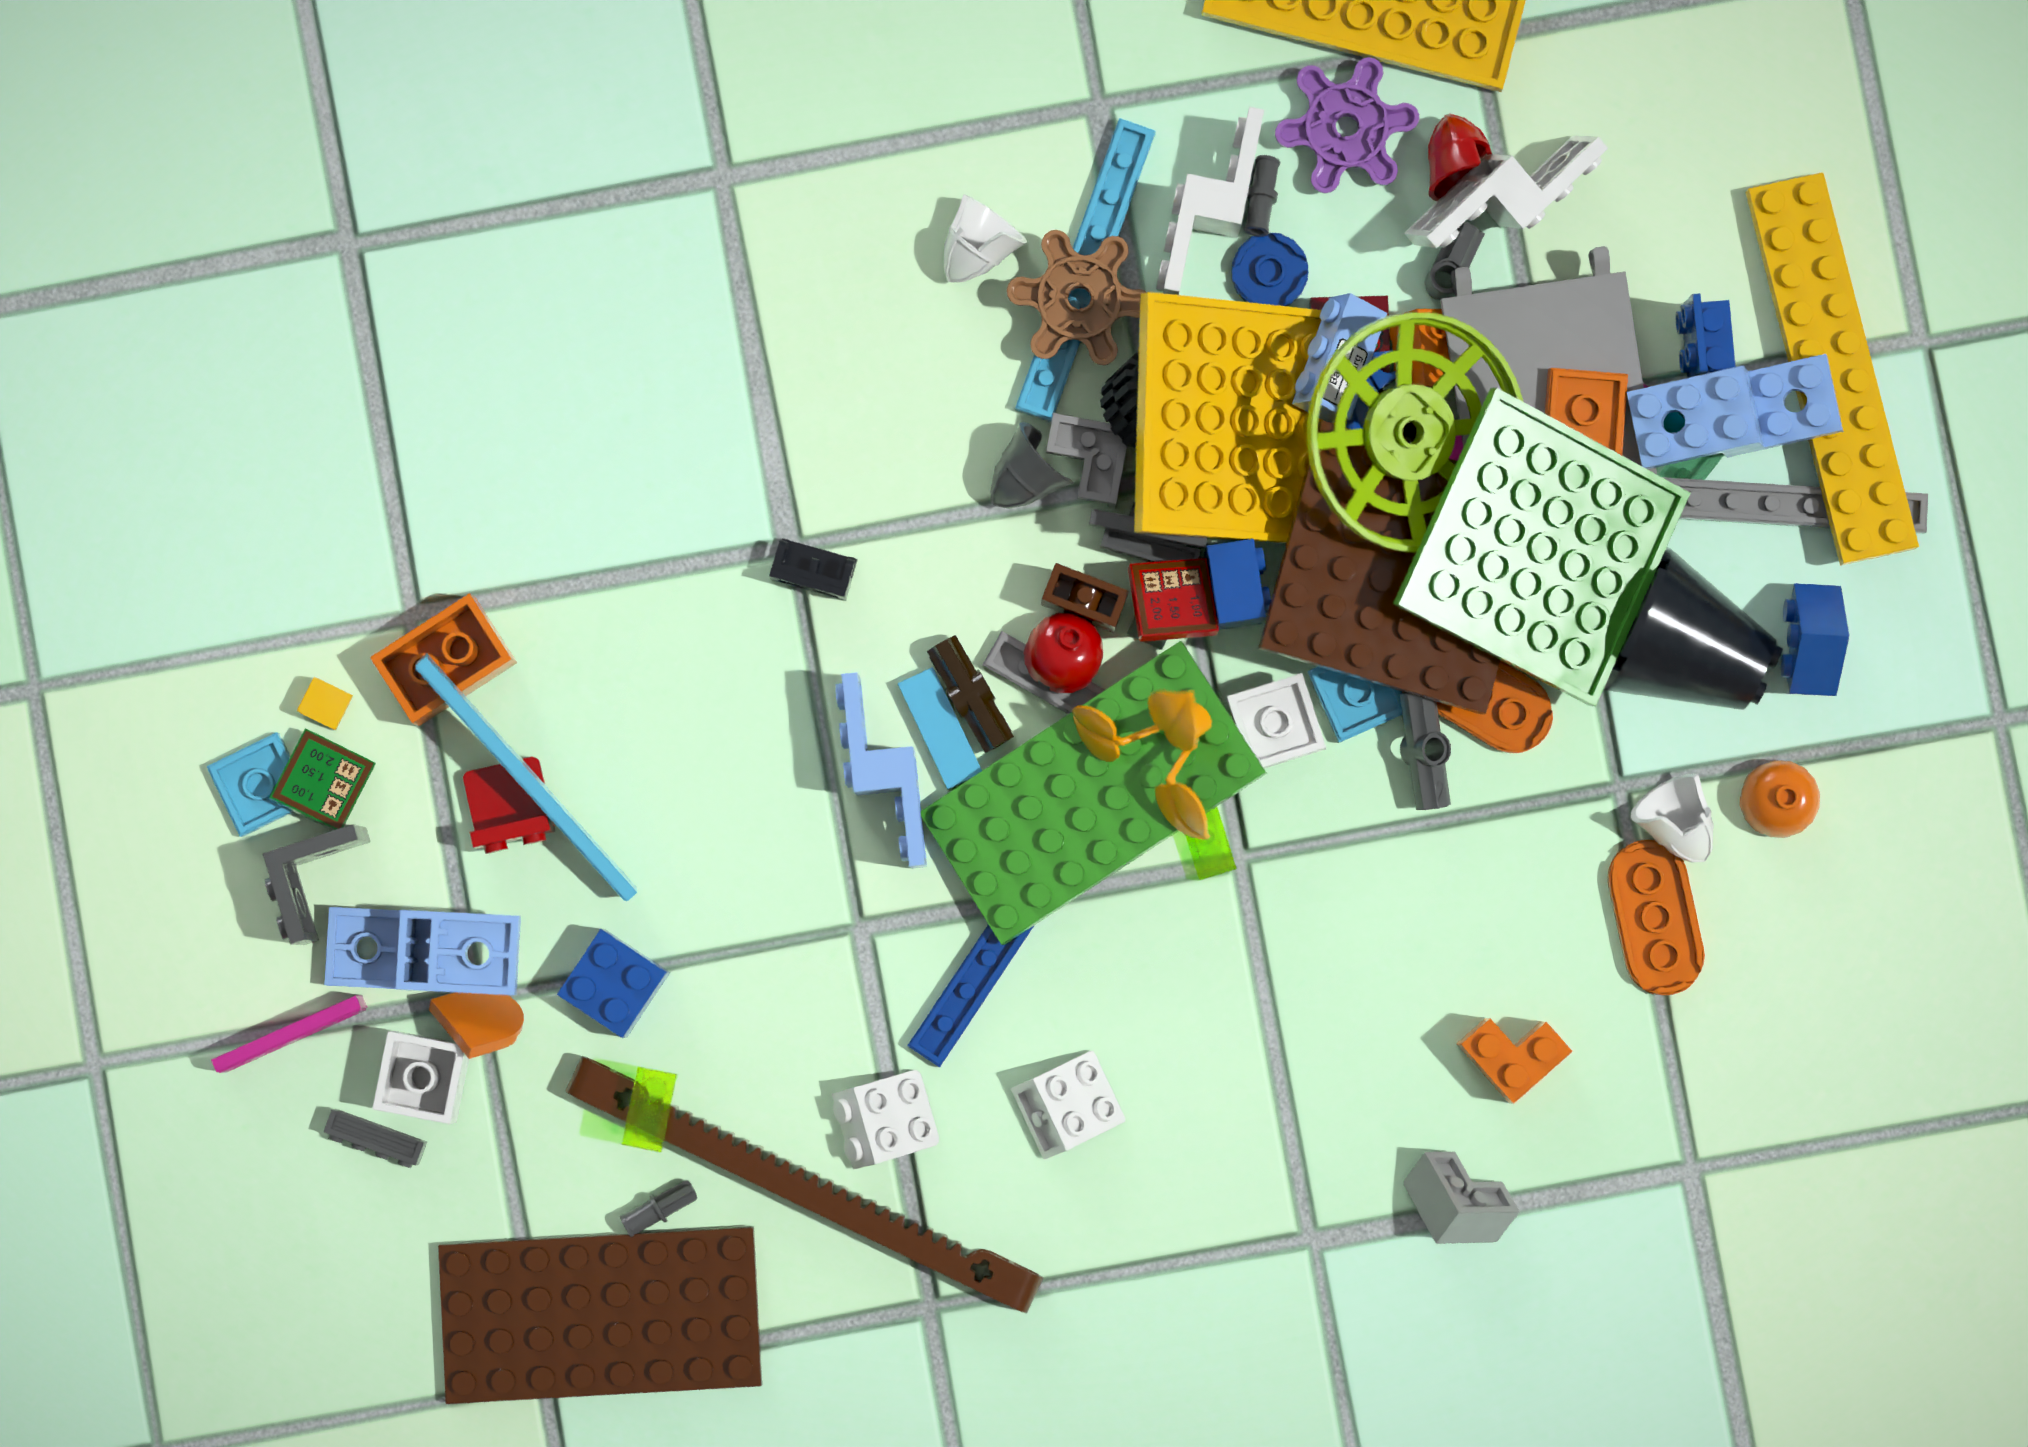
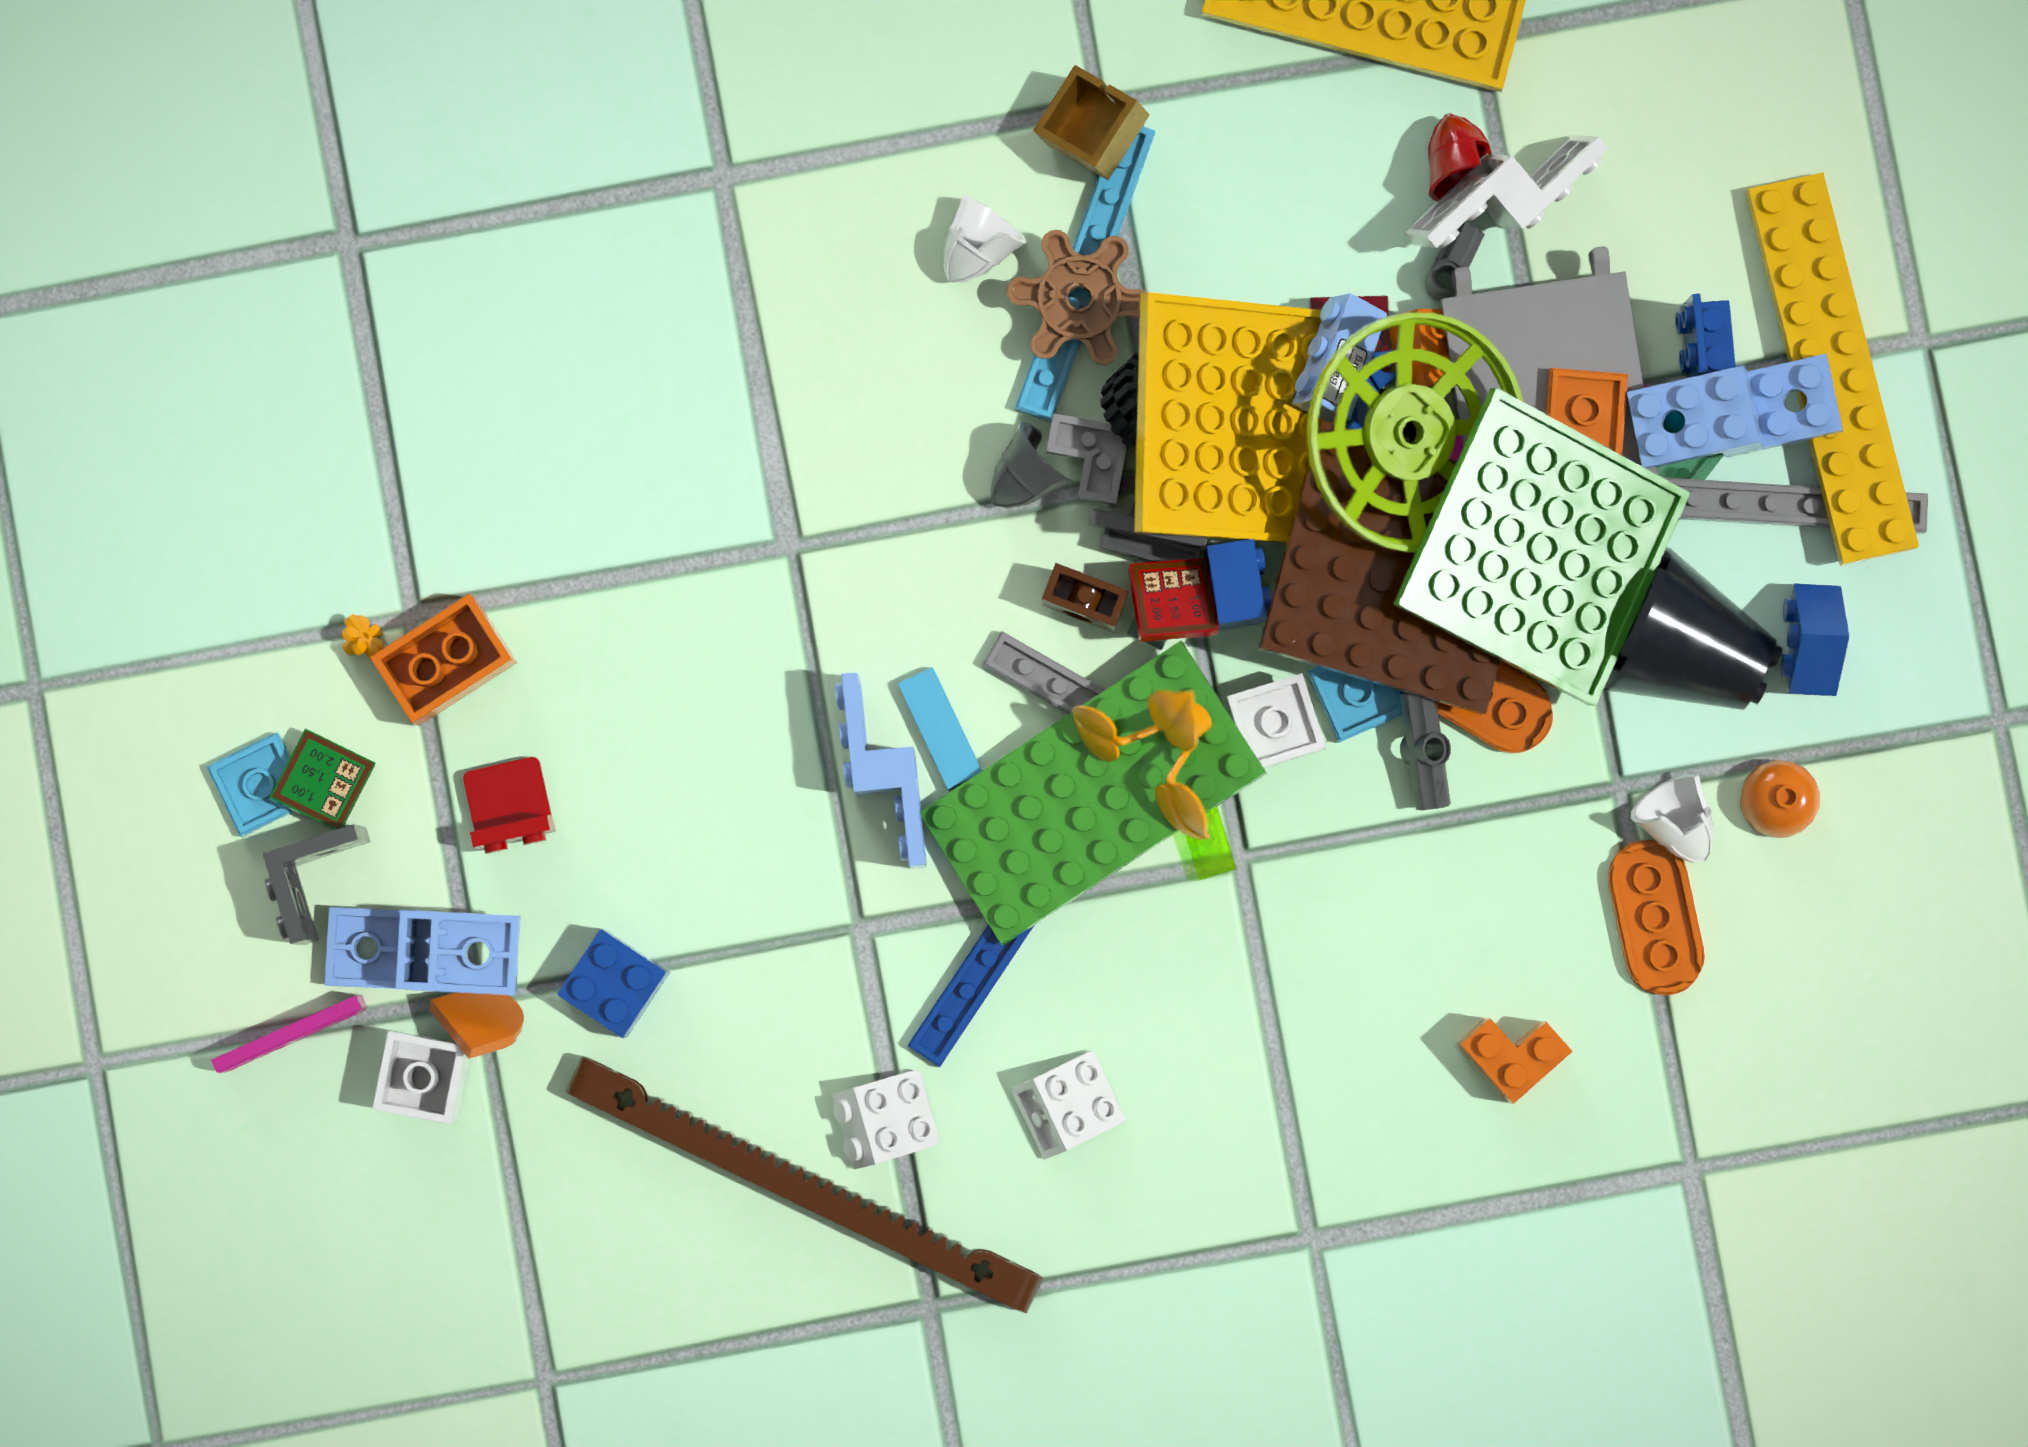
(324, 703): yellow slope -> none
(361, 637): none -> light orange plant
(376, 1137): dark grey piece -> none
(526, 777): medium azure tile -> none
(600, 1315): reddish brown plate -> none
(649, 1109): clear neon green plate -> none
(659, 1208): dark grey axle -> none
(813, 569): black hinge -> none
(970, 694): dark brown piece -> none
(1064, 652): red cylinder -> none
(1089, 124): none -> pearl gold piece
(1211, 203): white bracket -> none
(1262, 195): dark grey pin -> none
(1270, 270): blue tile -> none
(1351, 99): medium lavender plate -> none
(1454, 1205): light grey panel -> none

